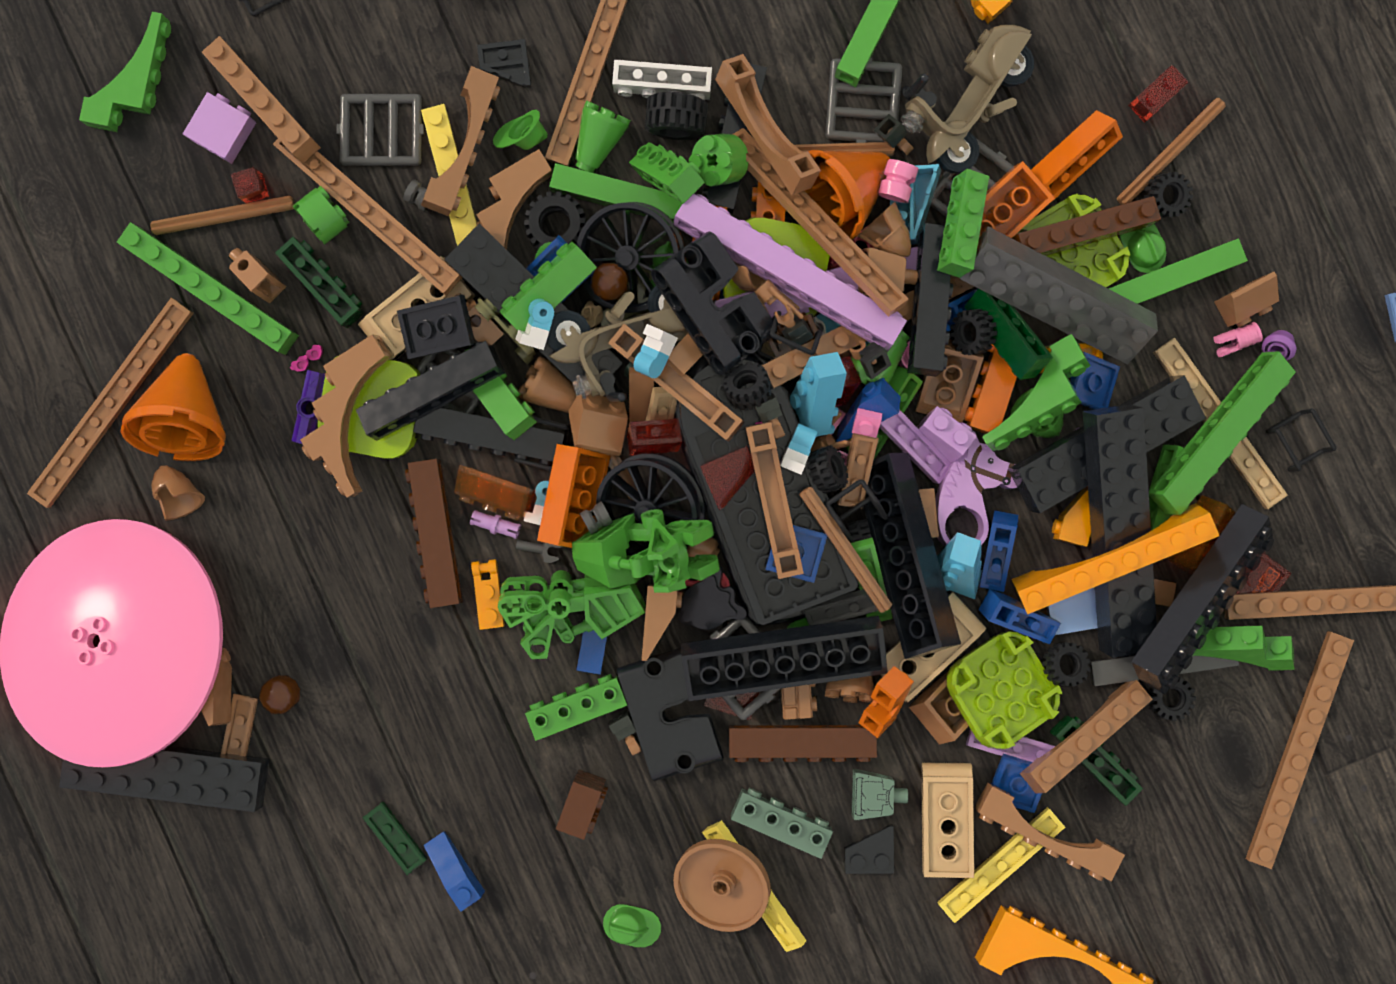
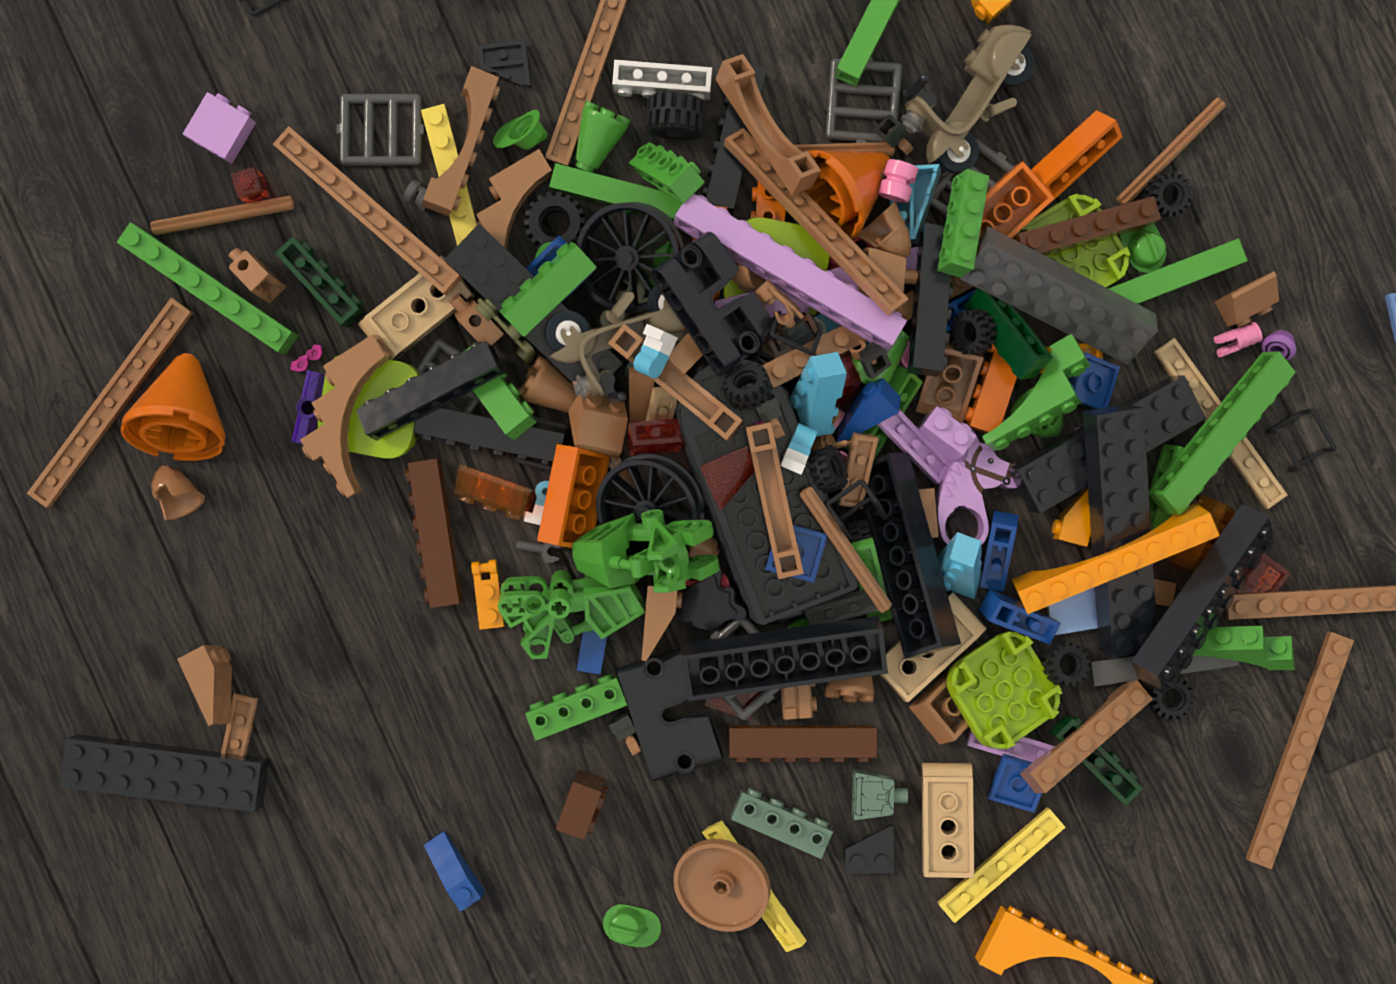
(134, 85): bright green arch -> none
(154, 651): bright pink dish -> none
(261, 100): medium nougat arch -> none
(279, 694): reddish brown hair -> none
(320, 214): bright green brick -> none
(395, 838): dark green tile -> none
(436, 327): black plate -> none
(495, 524): lavender pin -> none
(538, 325): leg -> none
(592, 314): tan plate -> none
(601, 515): dark grey wheel -> none
(609, 281): reddish brown hair -> none
(720, 159): bright green brick -> none
(867, 423): bright pink plate -> none
(888, 699): orange arch -> none
(1097, 856): medium nougat arch -> none
(1158, 93): clear red brick -> none

